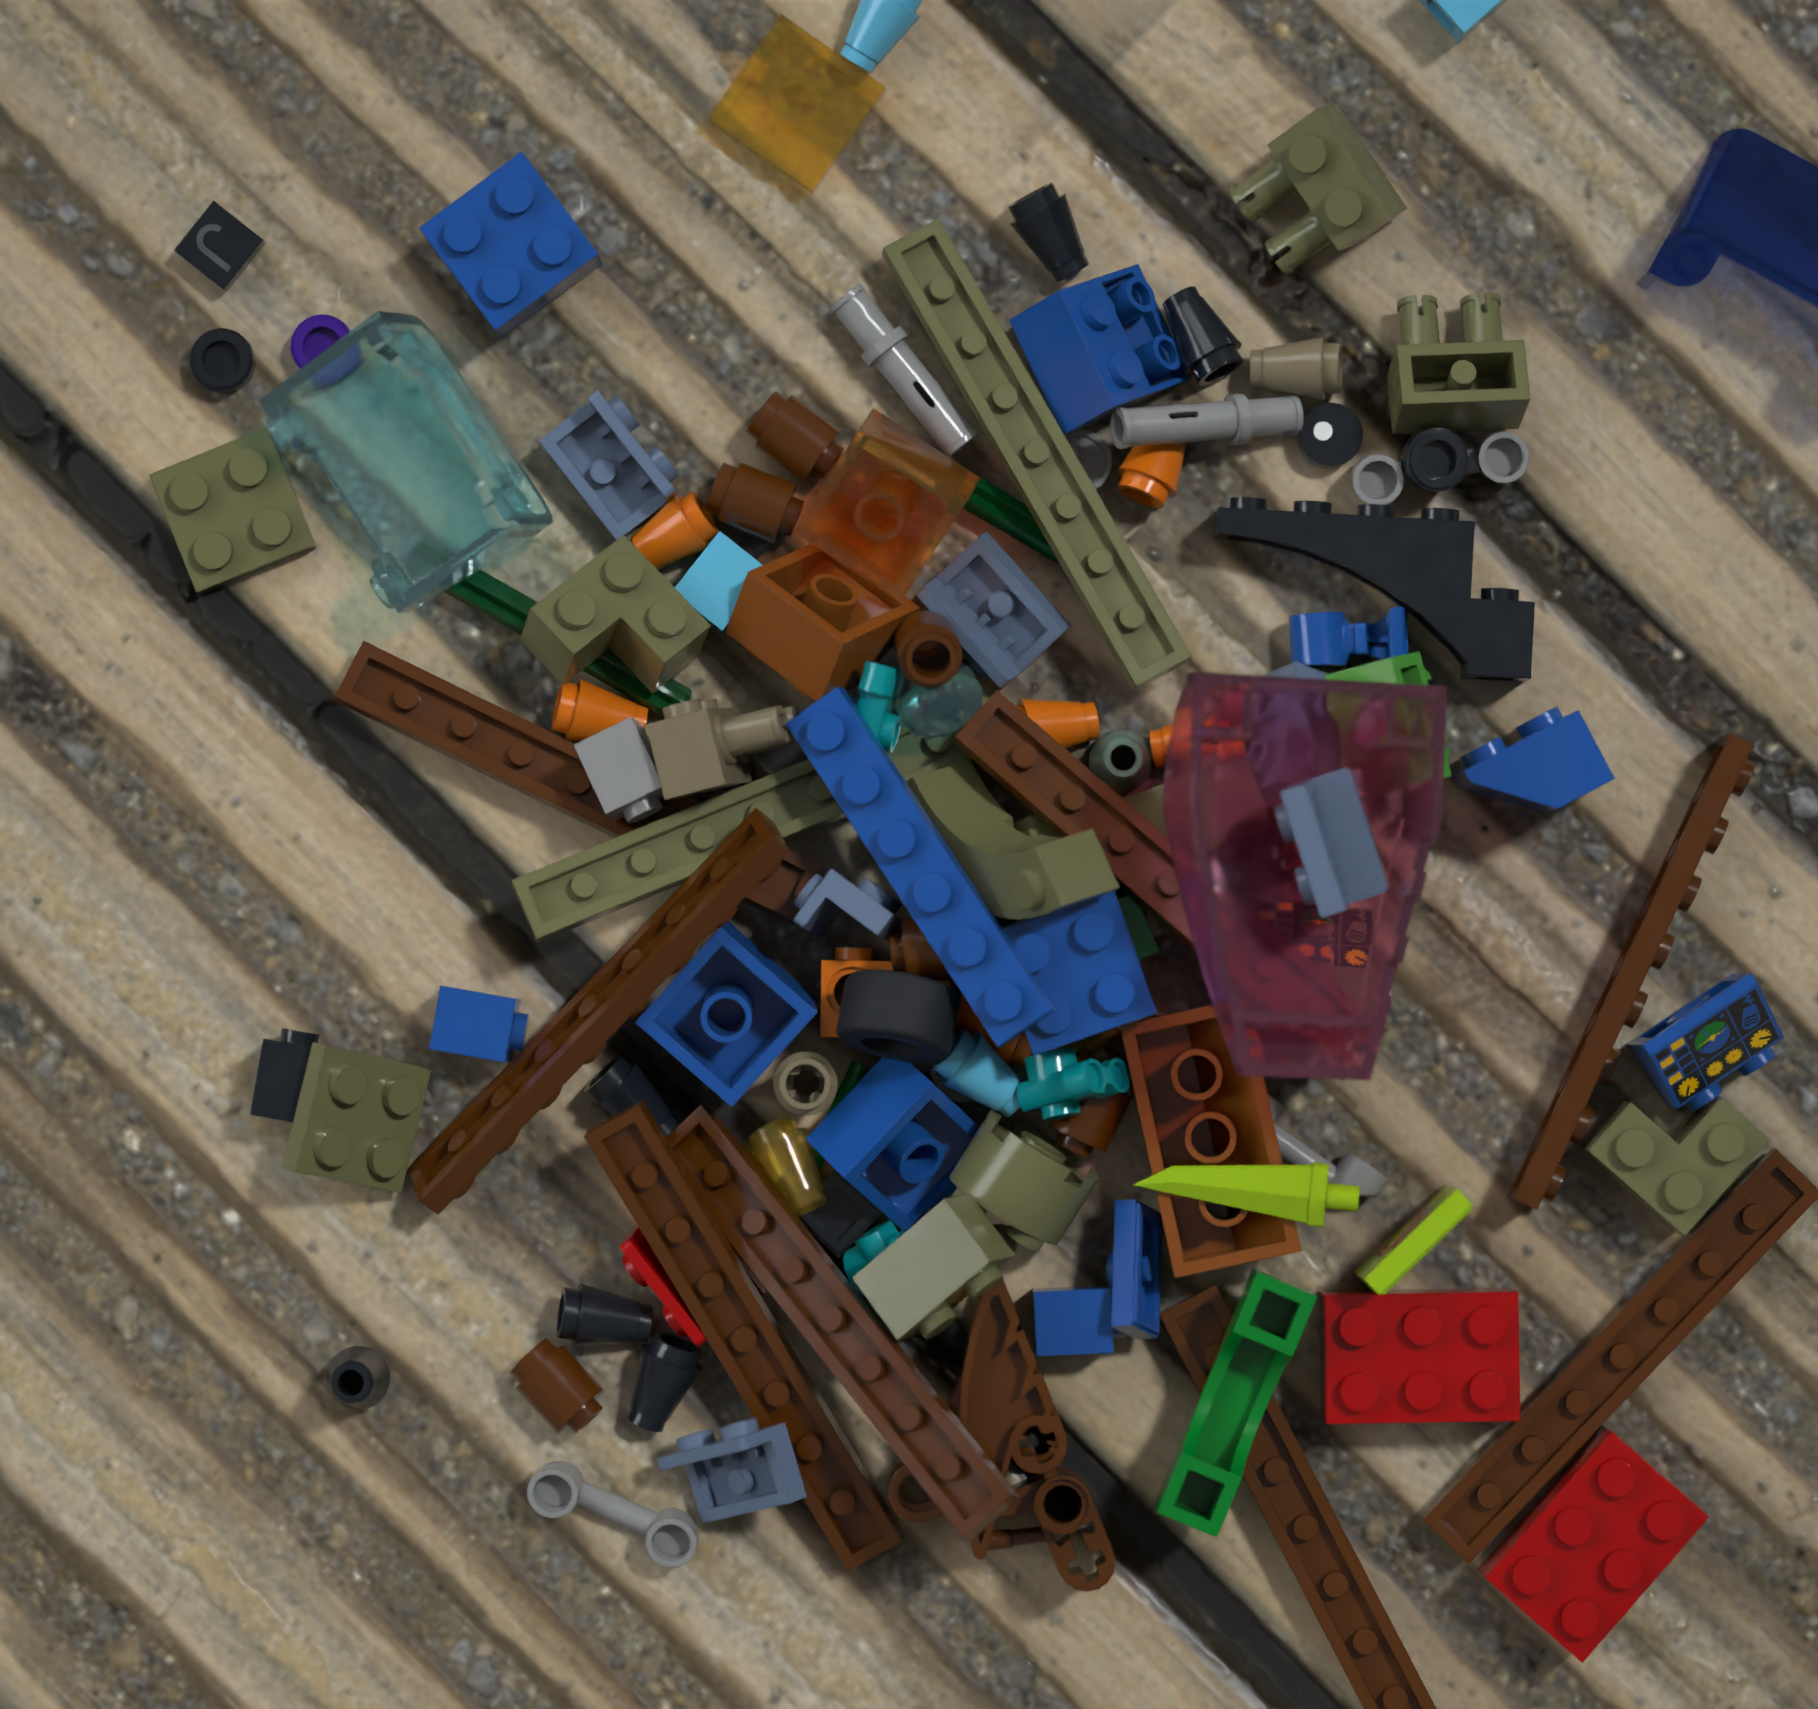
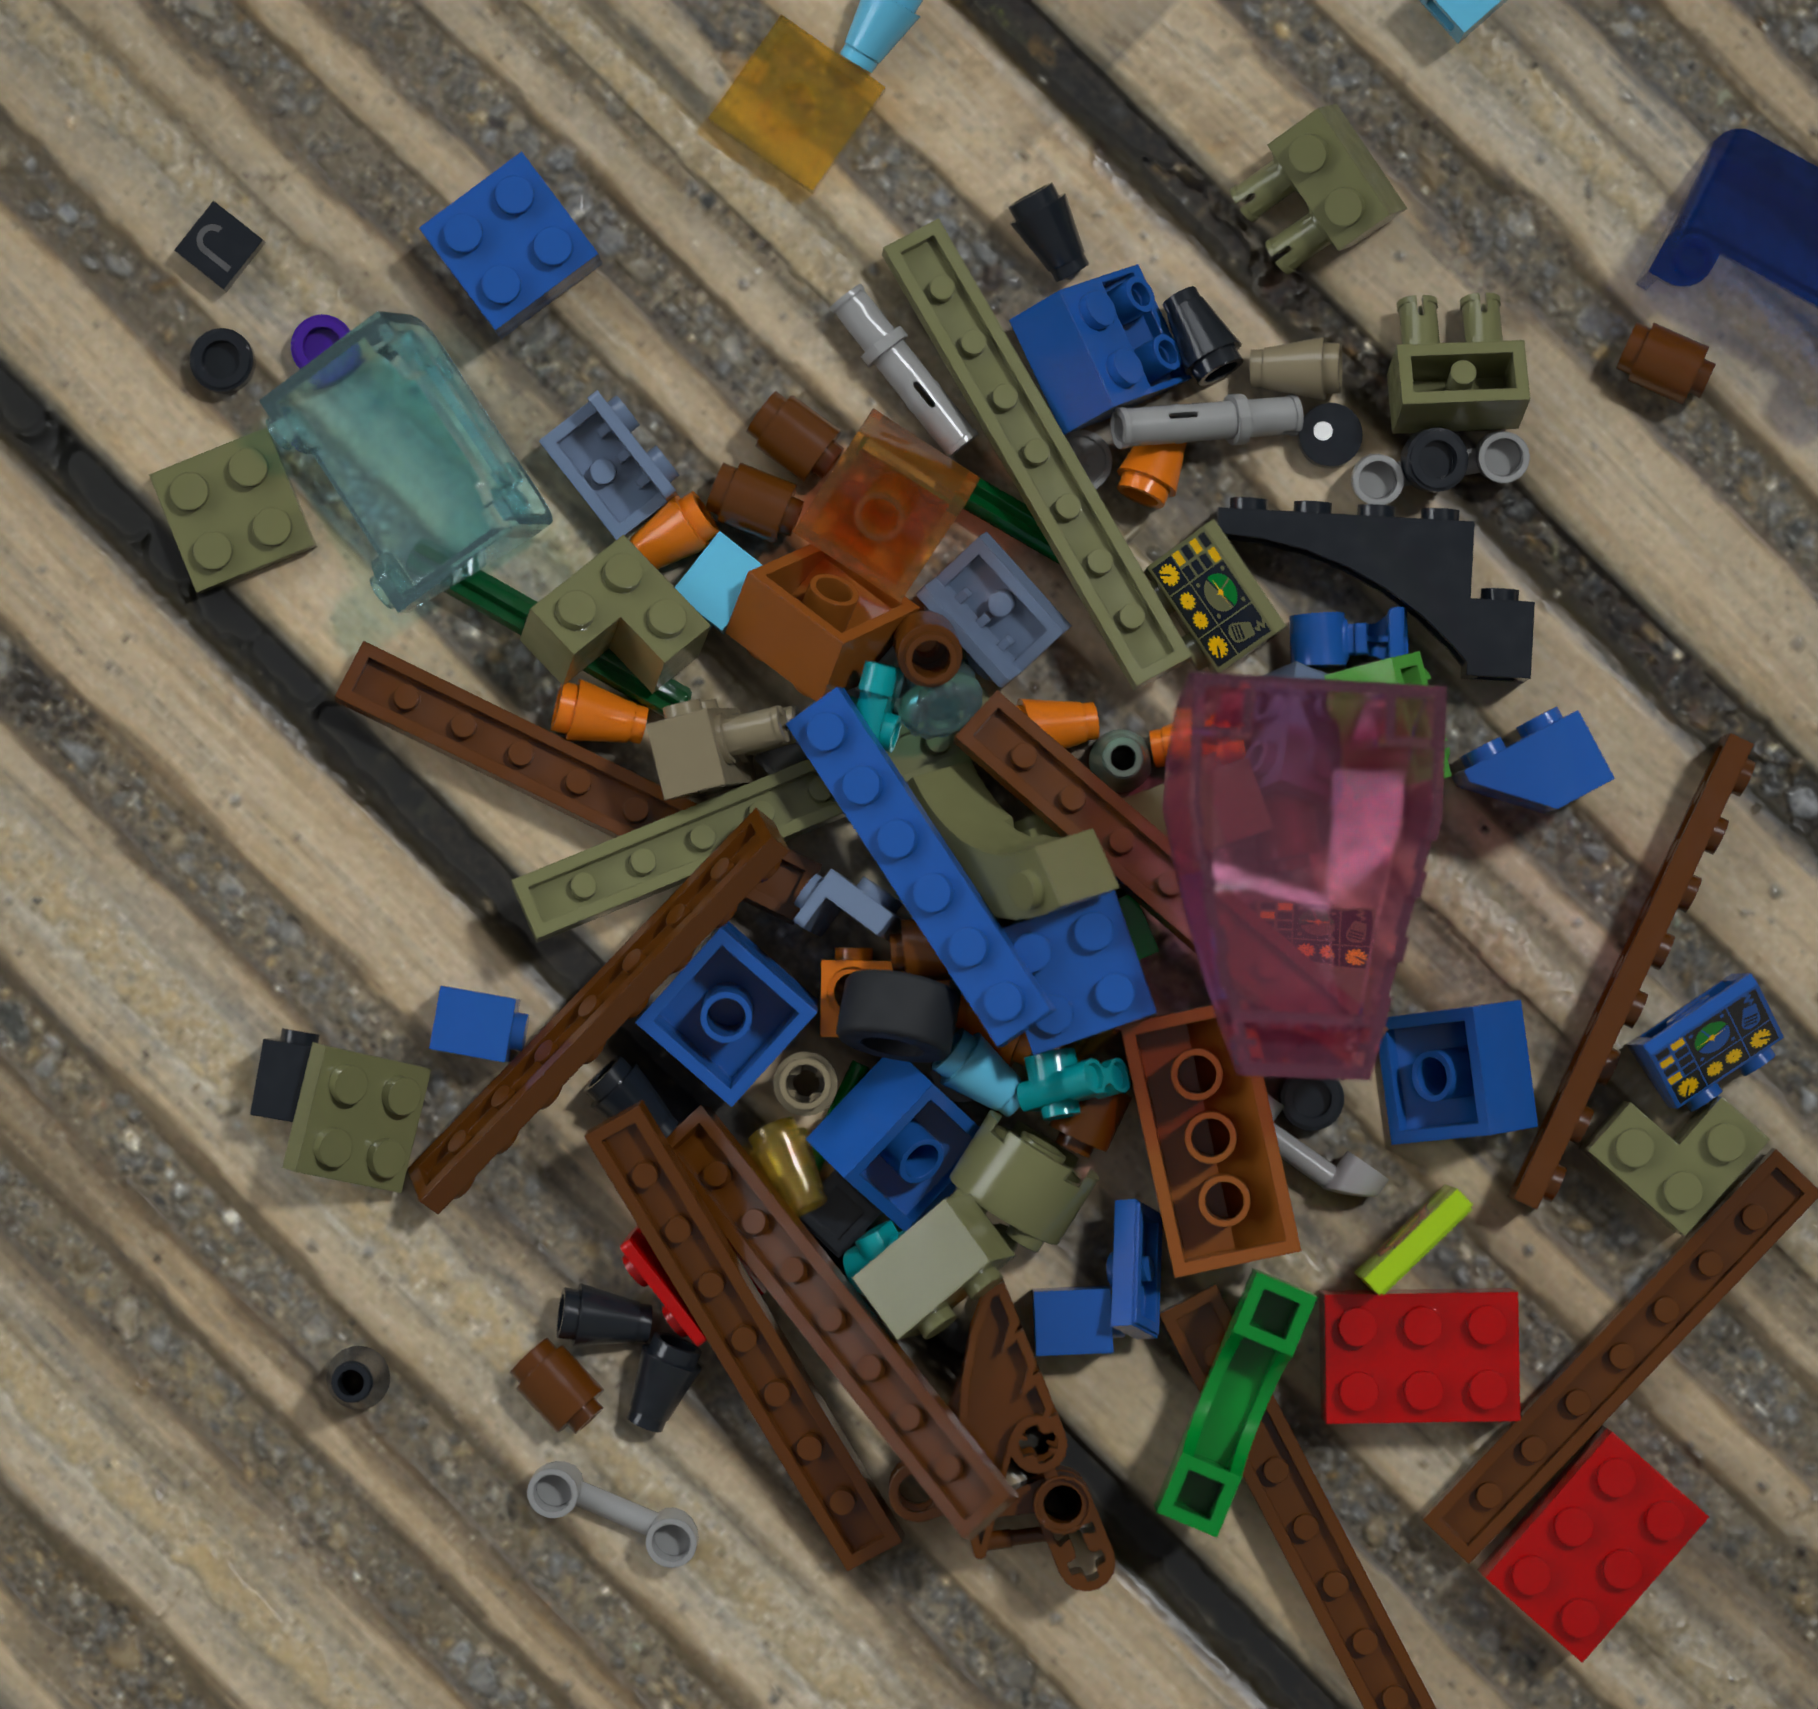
(622, 771): light grey brick -> none
(739, 1471): sand blue bracket -> none
(1213, 599): none -> slope
(1274, 1190): lime bar -> none
(1311, 1102): none -> black tile
(1333, 841): sand blue bracket -> none
(1457, 1073): none -> blue slope
(1666, 362): none -> reddish brown brick

